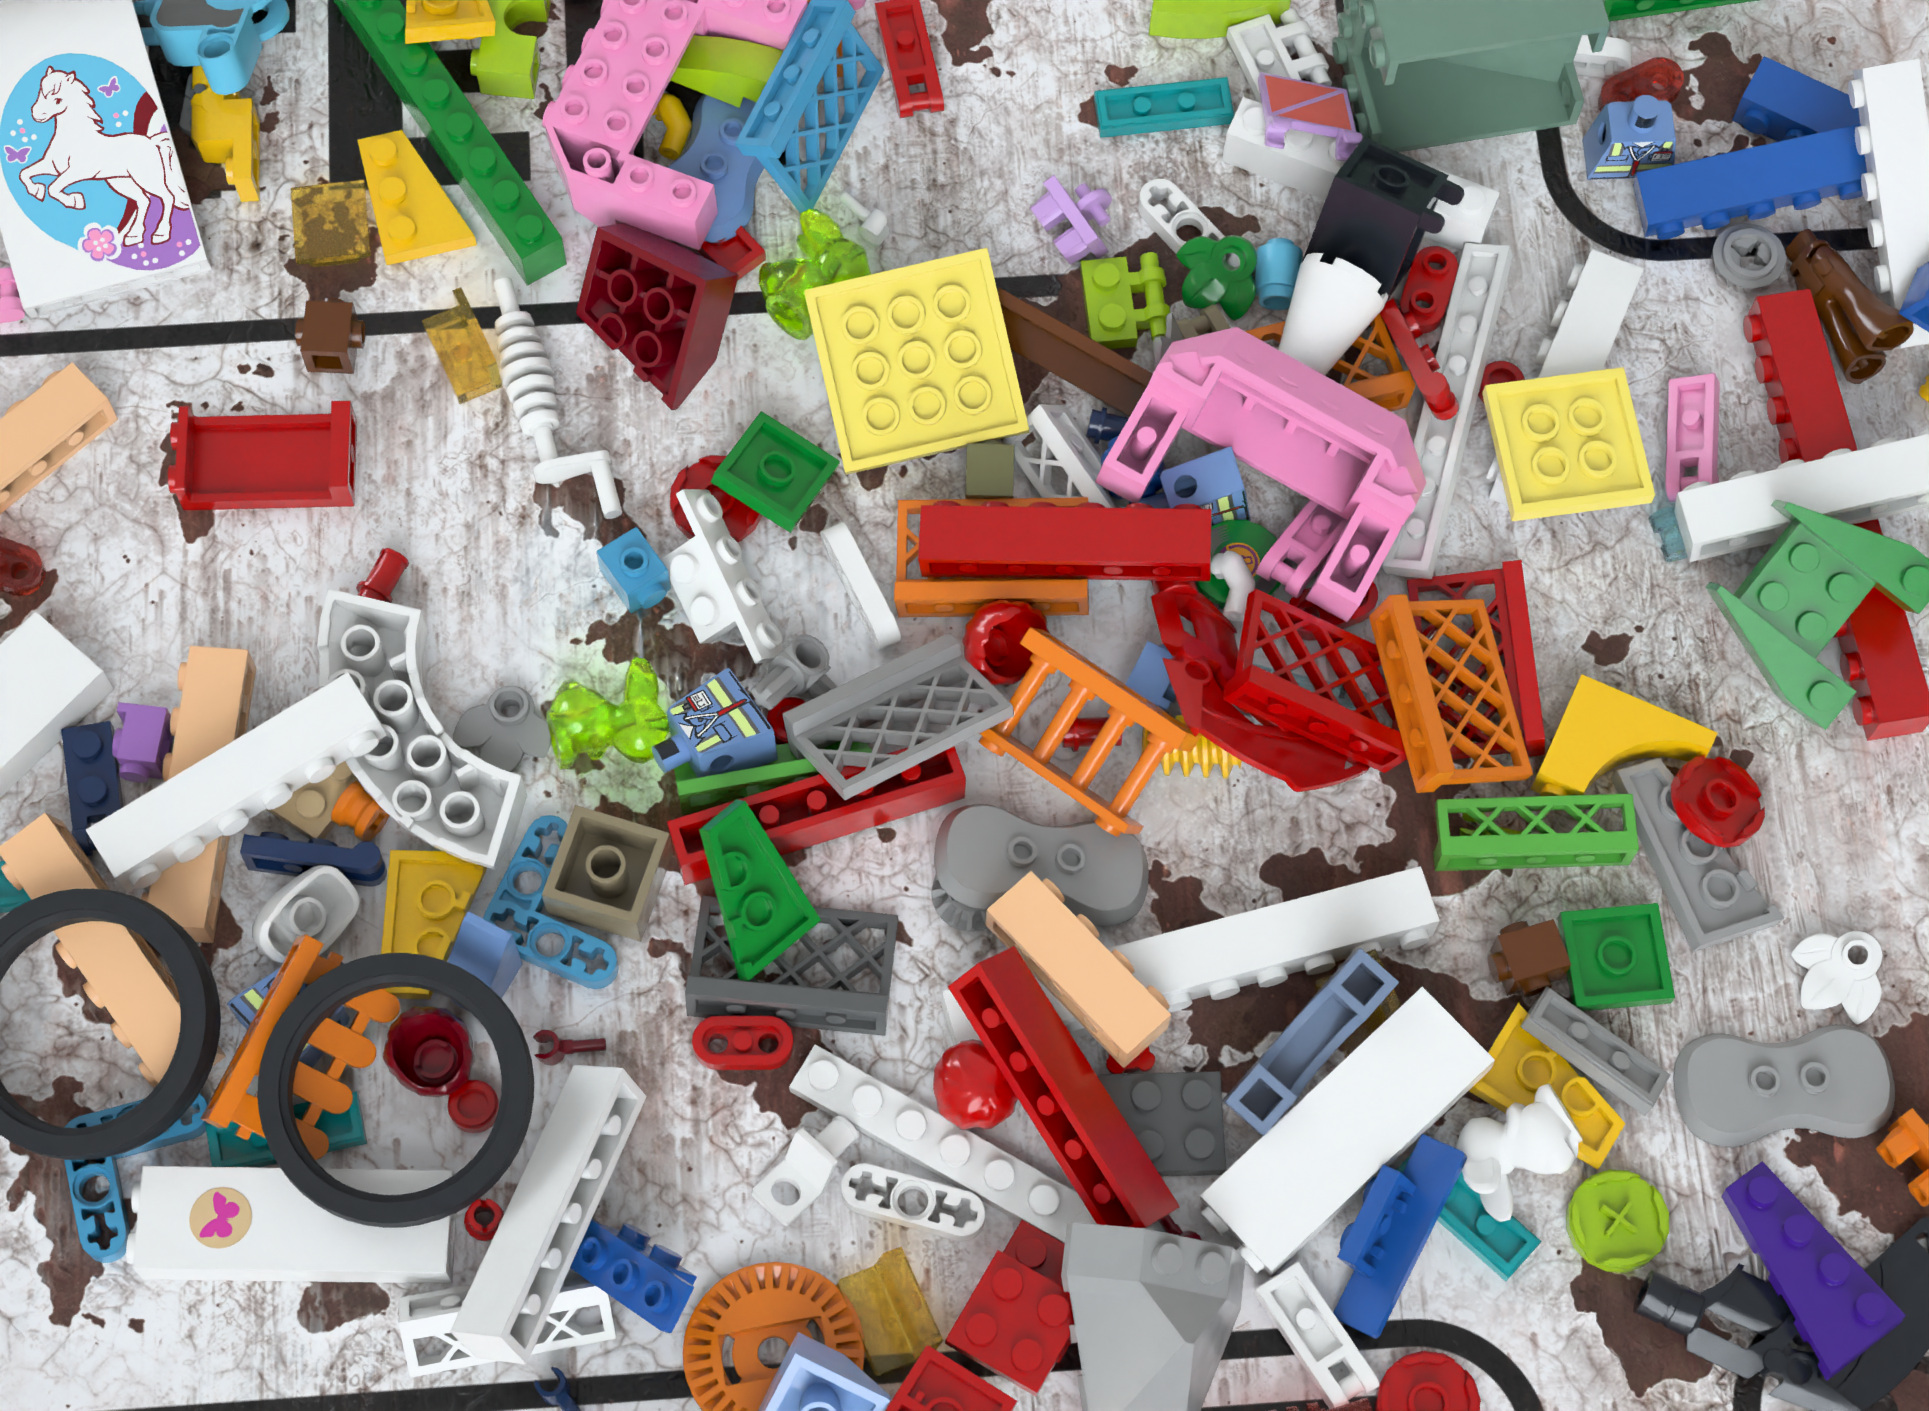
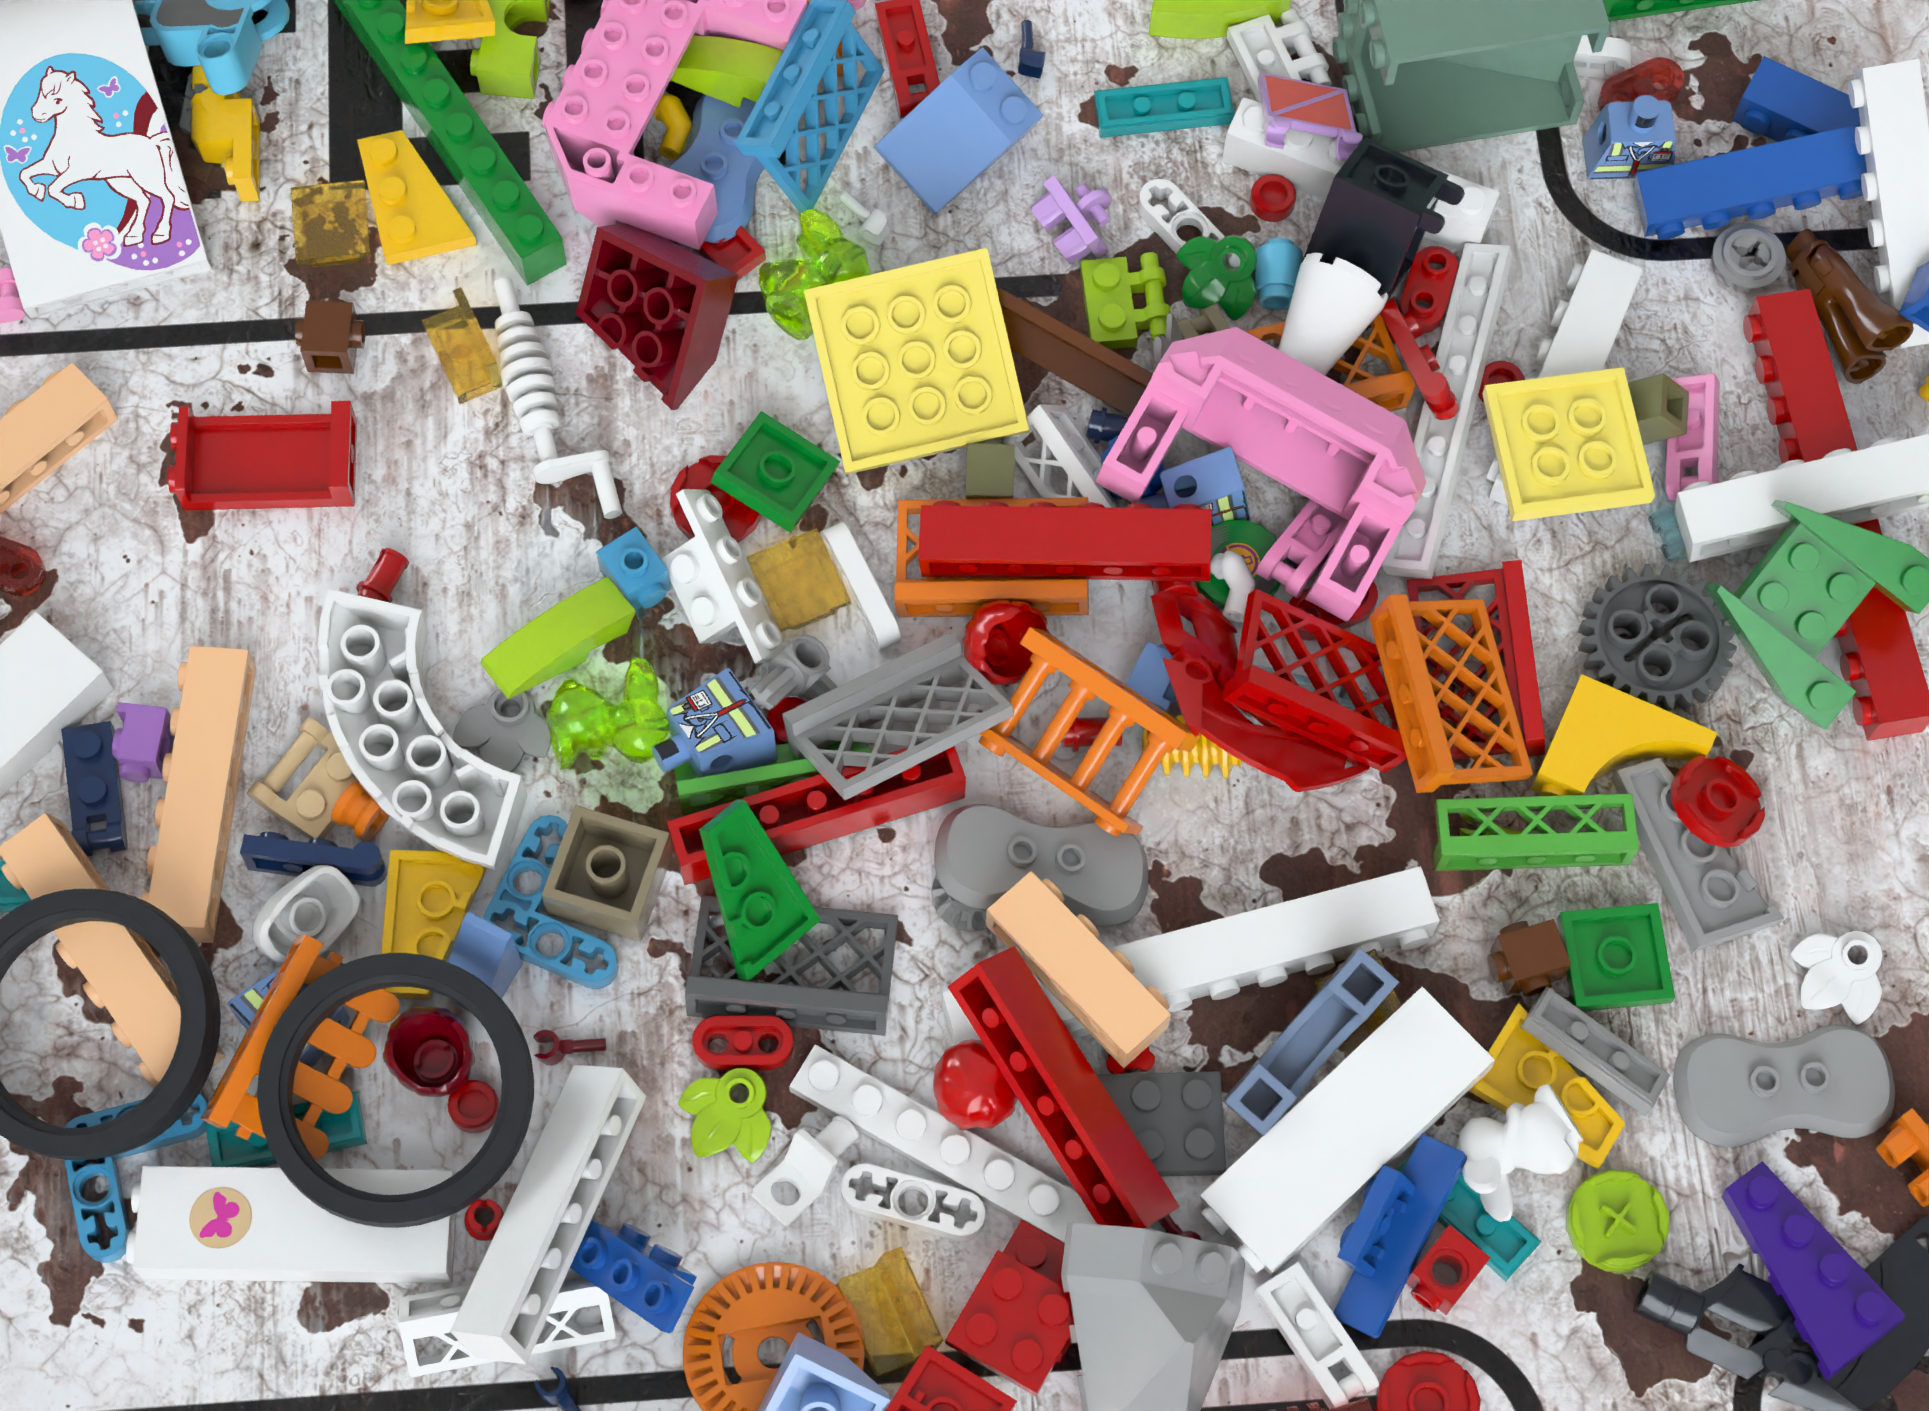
(236, 783): white brick -> none
(559, 638): none -> lime slope
(724, 1121): none -> lime plate
(799, 581): none -> clear yellow piece
(958, 131): none -> medium blue slope
(1031, 61): none -> dark blue hand
(1272, 198): none -> red tile
(1460, 1255): none -> red brick
(1628, 606): none -> dark grey gear
(1659, 408): none -> olive brick

